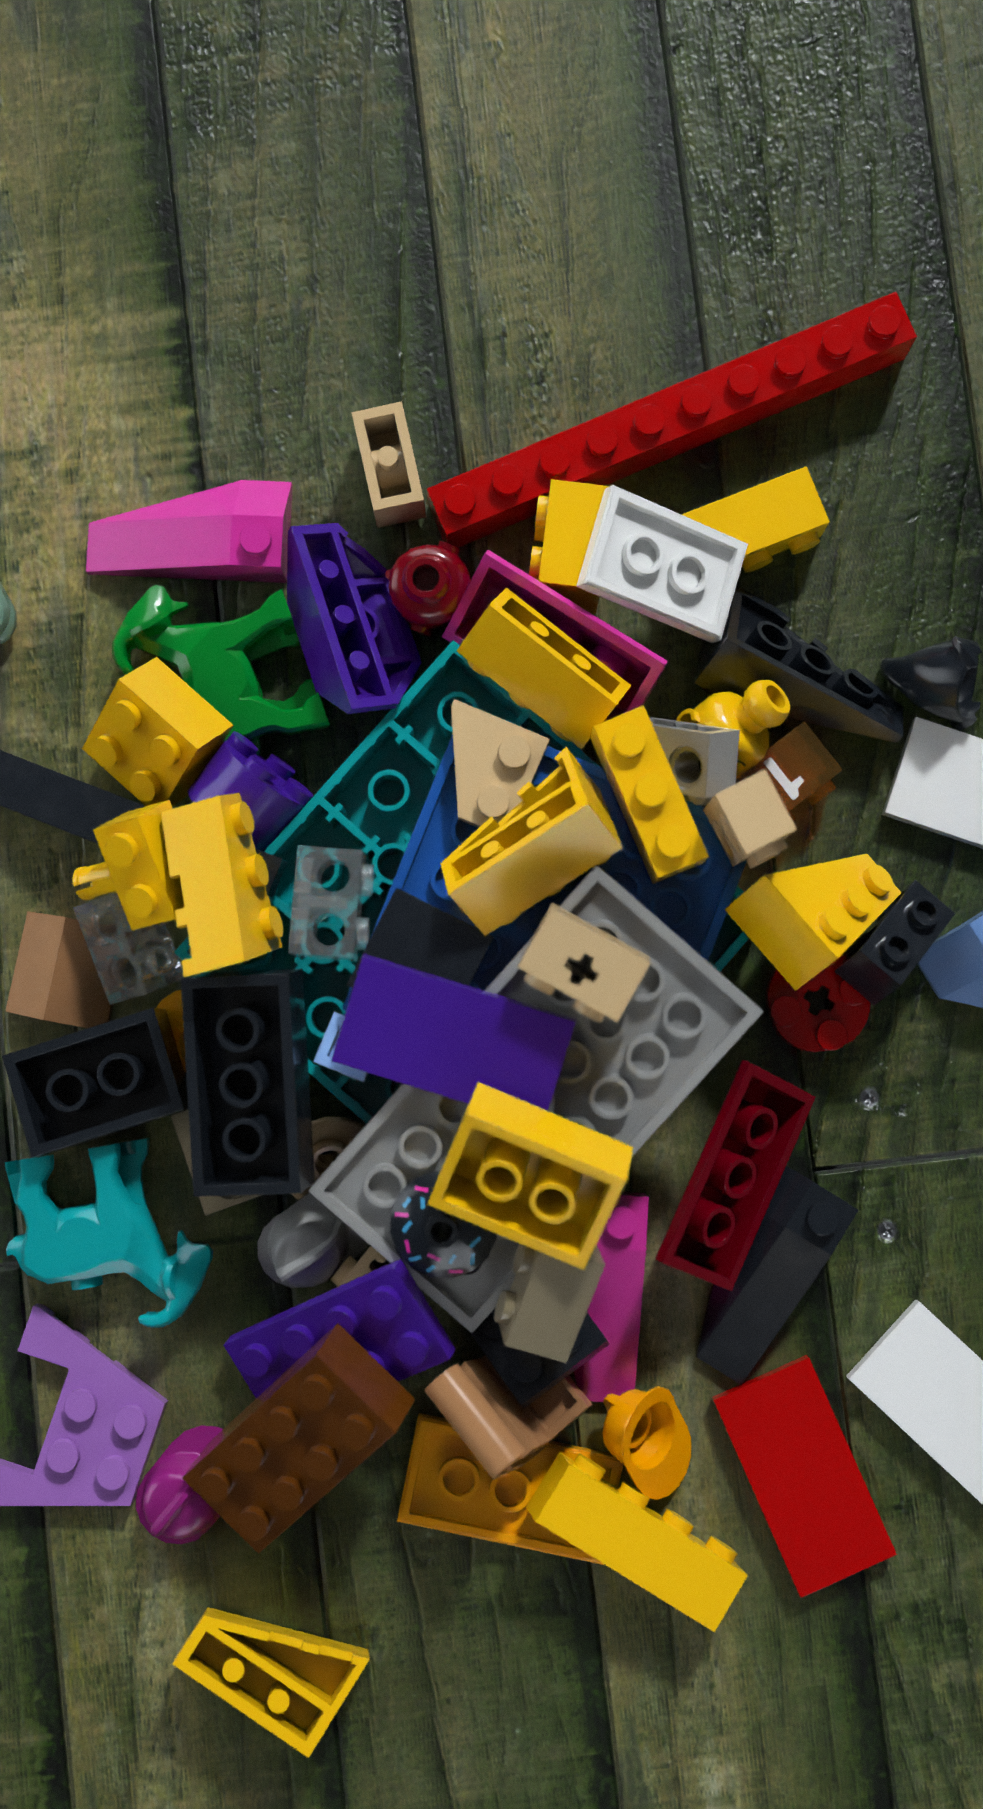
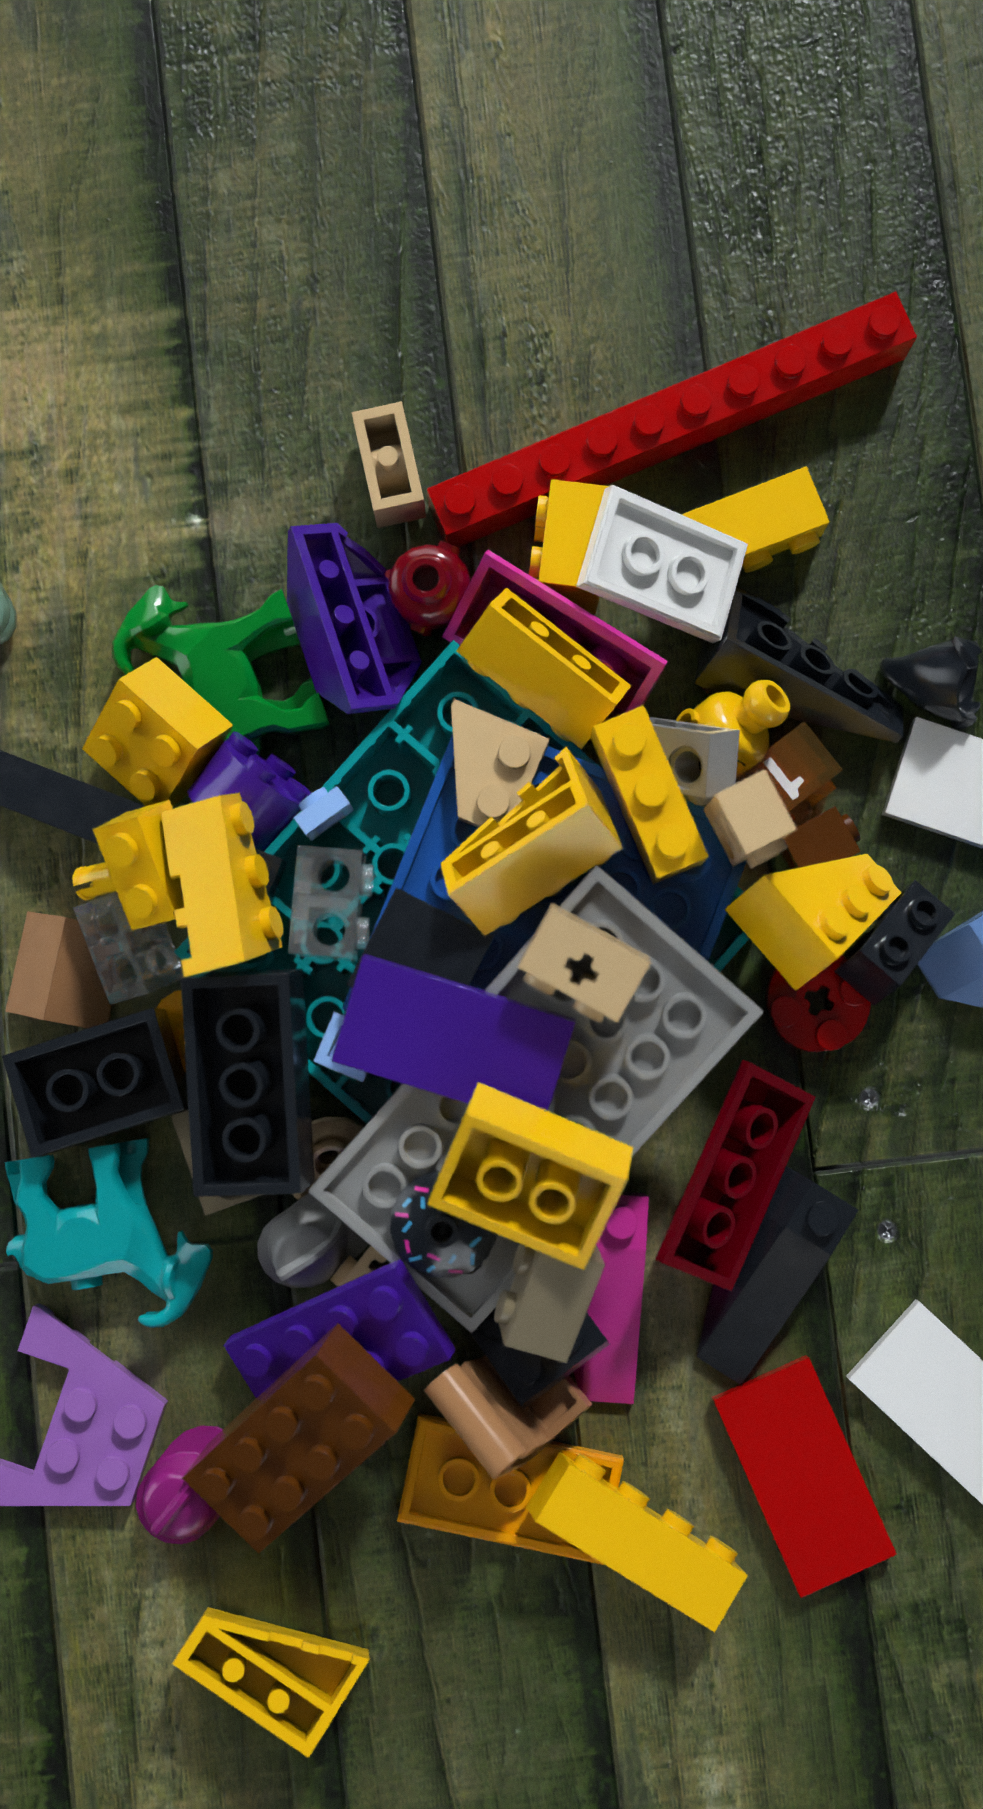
(207, 535): dark pink wedge -> none
(322, 811): none -> light blue plate
(648, 1439): light orange piece -> none
(821, 840): none -> reddish brown brick

